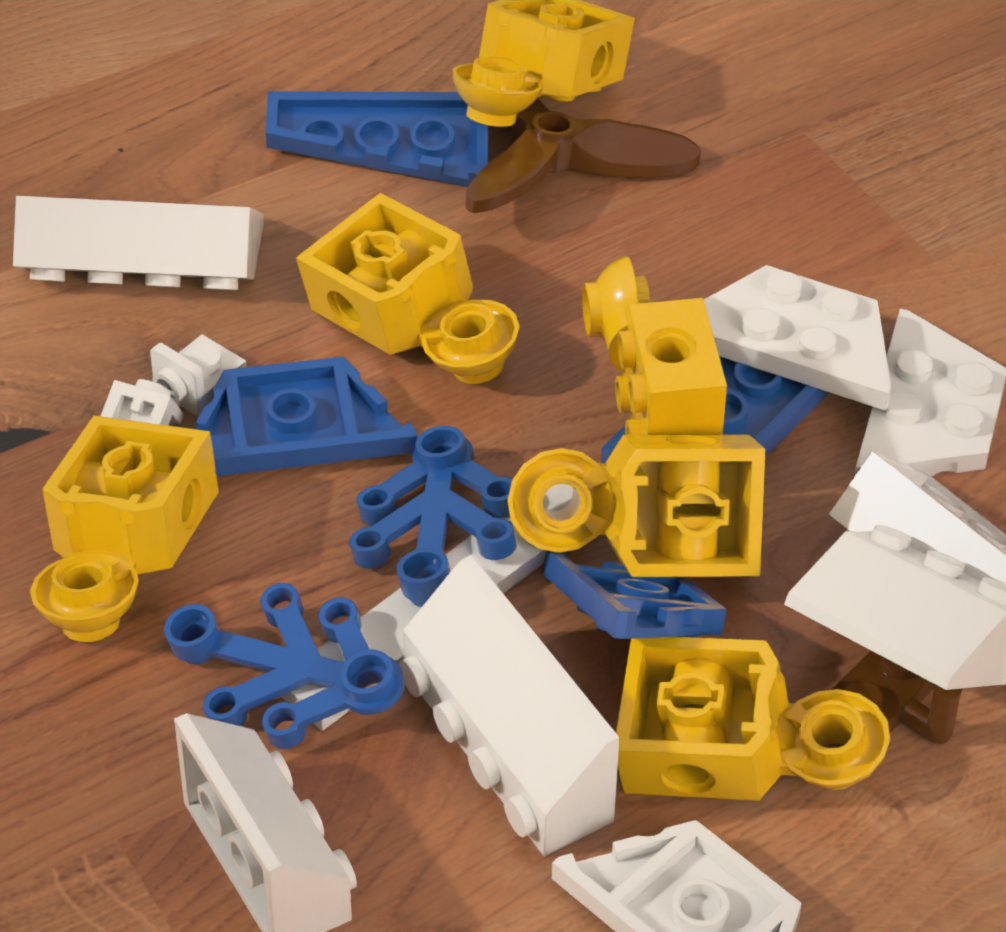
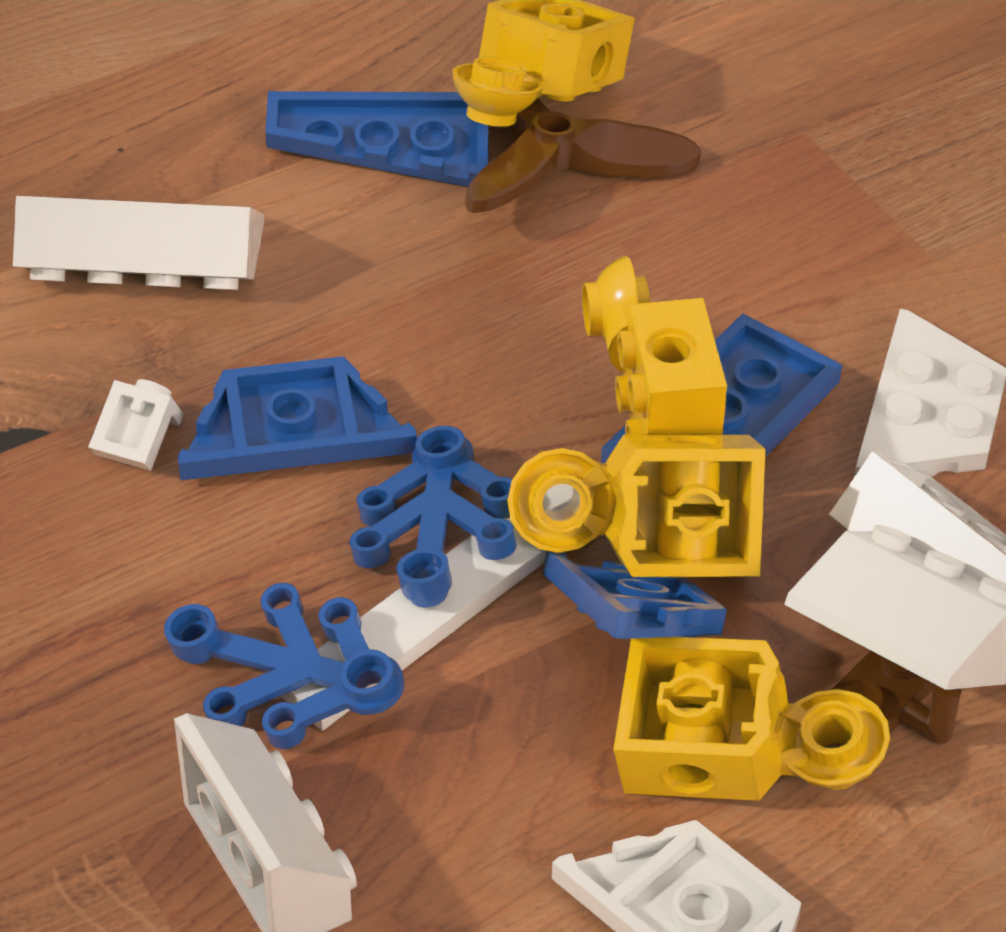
(118, 511): yellow brick -> none
(192, 371): white bracket -> none
(406, 287): yellow brick -> none
(512, 710): white slope -> none
(803, 333): white wing -> none

